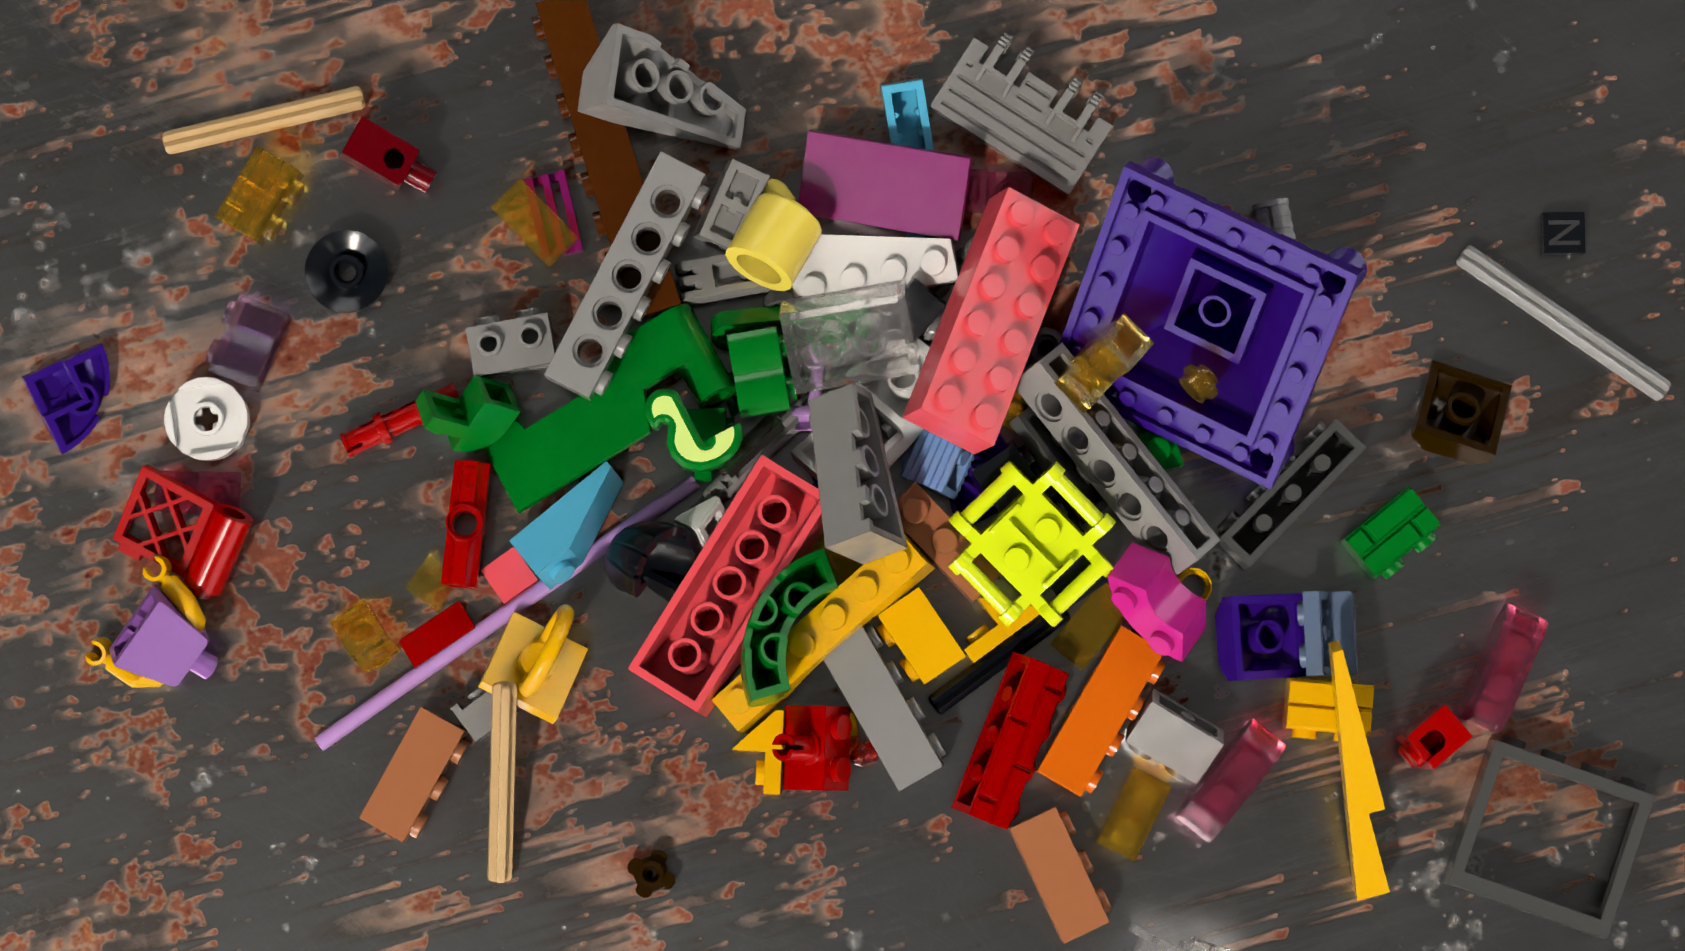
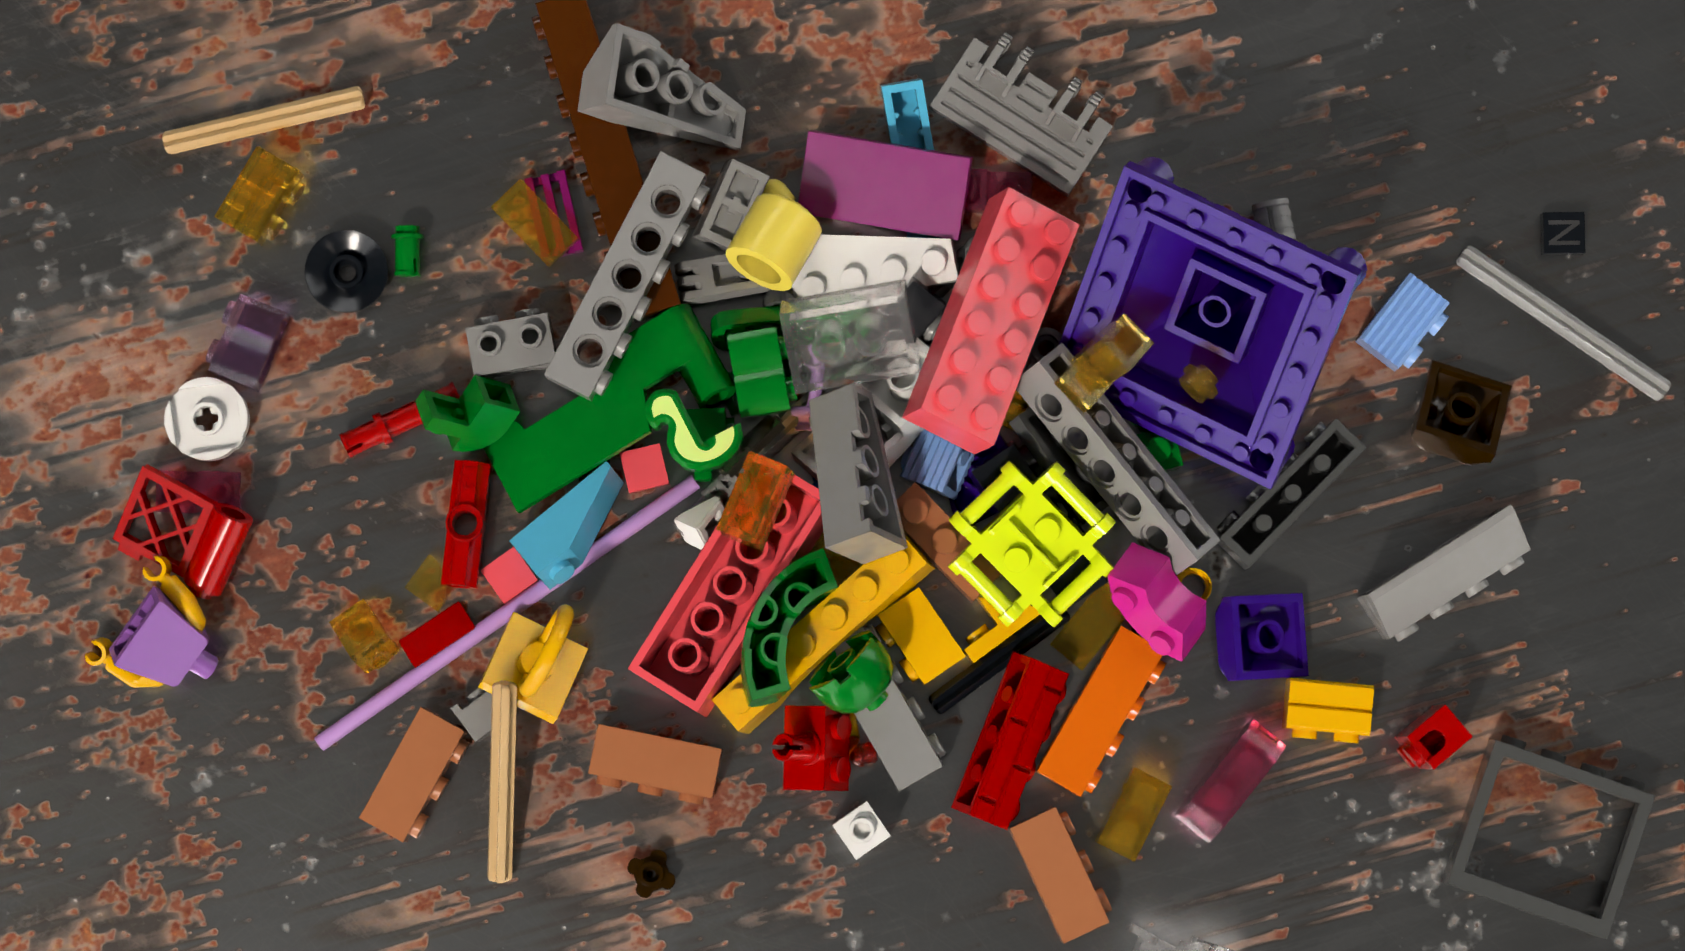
(70, 394): dark purple brick -> none
(372, 143): dark red torso -> none
(407, 250): none -> green pin
(644, 468): none -> coral tile
(651, 556): black hair -> none
(655, 763): none -> nougat brick
(755, 501): none -> clear yellow brick
(760, 740): yellow slope -> none
(855, 676): none -> green cylinder
(861, 830): none -> white brick
(1174, 737): light grey brick -> none
(1325, 620): sand blue bracket -> none
(1359, 783): yellow slope -> none
(1392, 533): green brick -> none
(1403, 323): none -> light blue brick
(1445, 573): none -> light grey slope
(1502, 668): clear pink brick -> none

